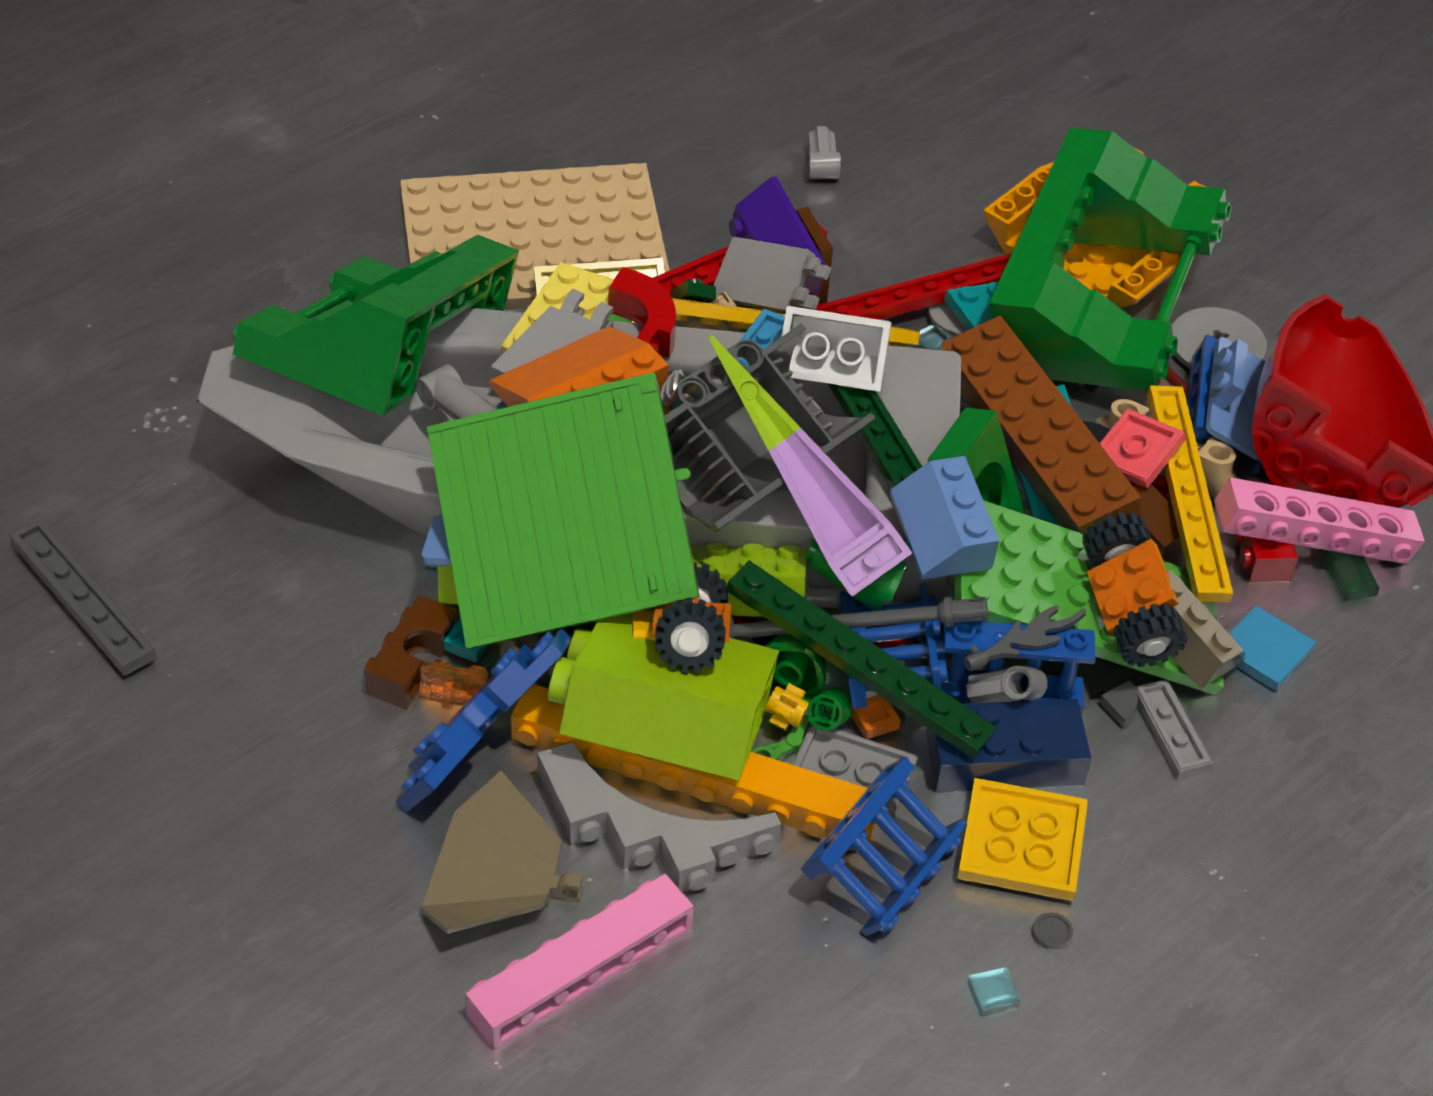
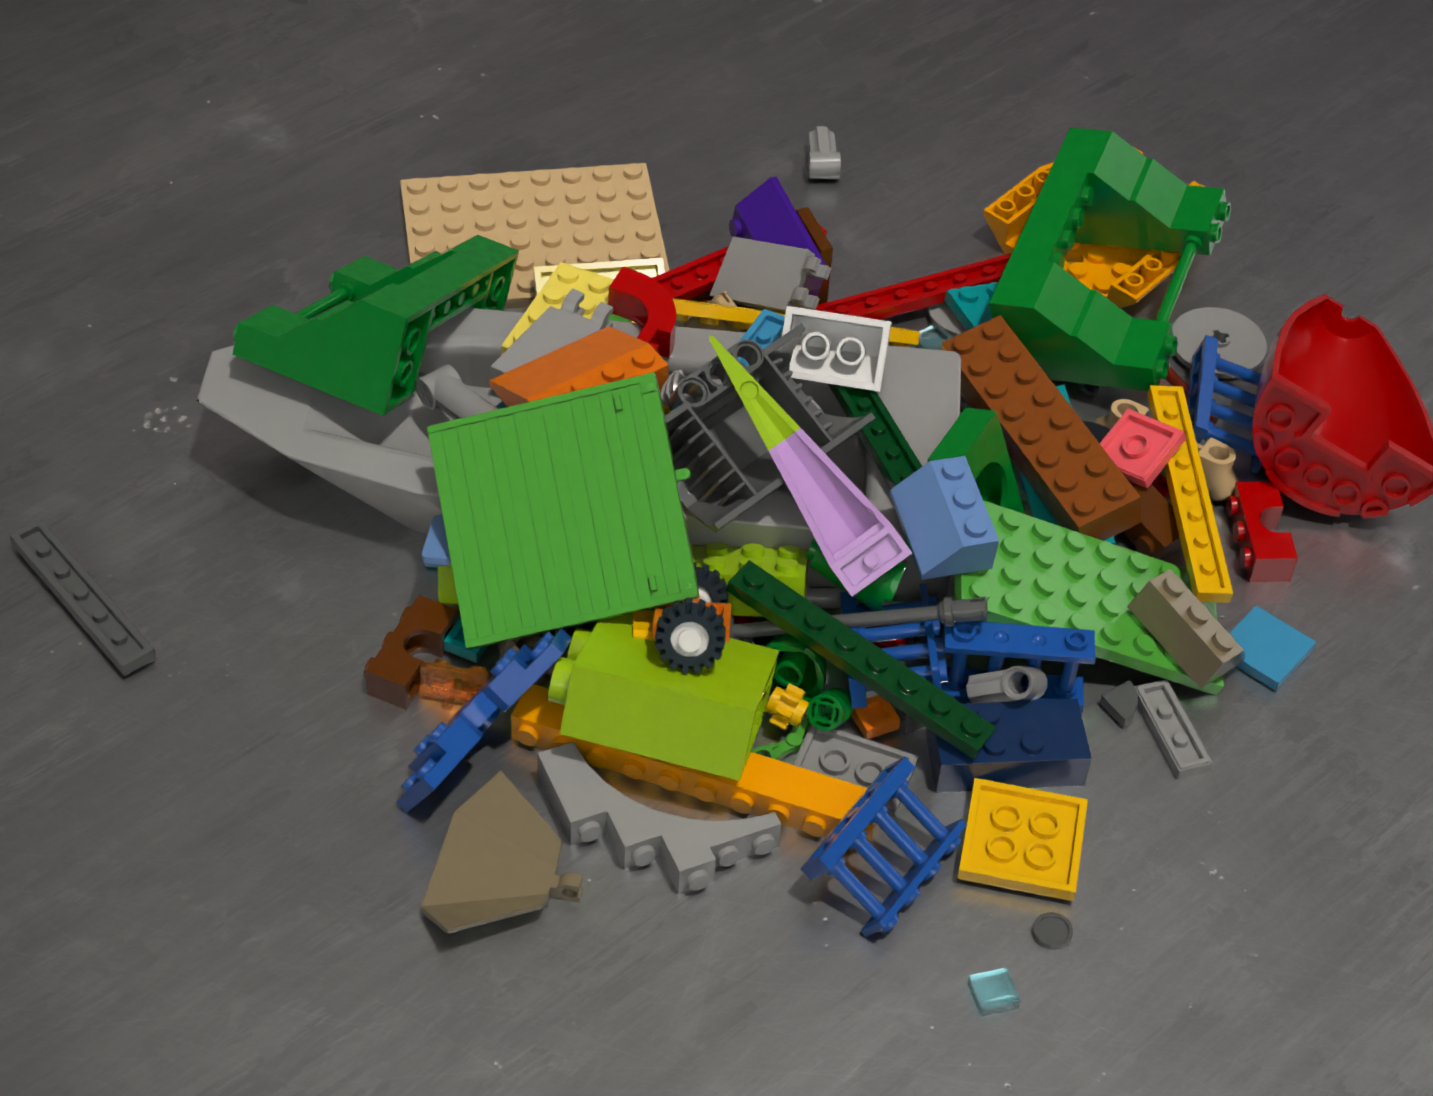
(578, 960): bright pink brick -> none
(694, 291): dark green plate -> none
(1031, 638): dark grey piece -> none
(1133, 590): plate -> none
(1233, 394): medium blue bracket -> none
(1318, 521): bright pink brick -> none
(1350, 575): clear green tile -> none

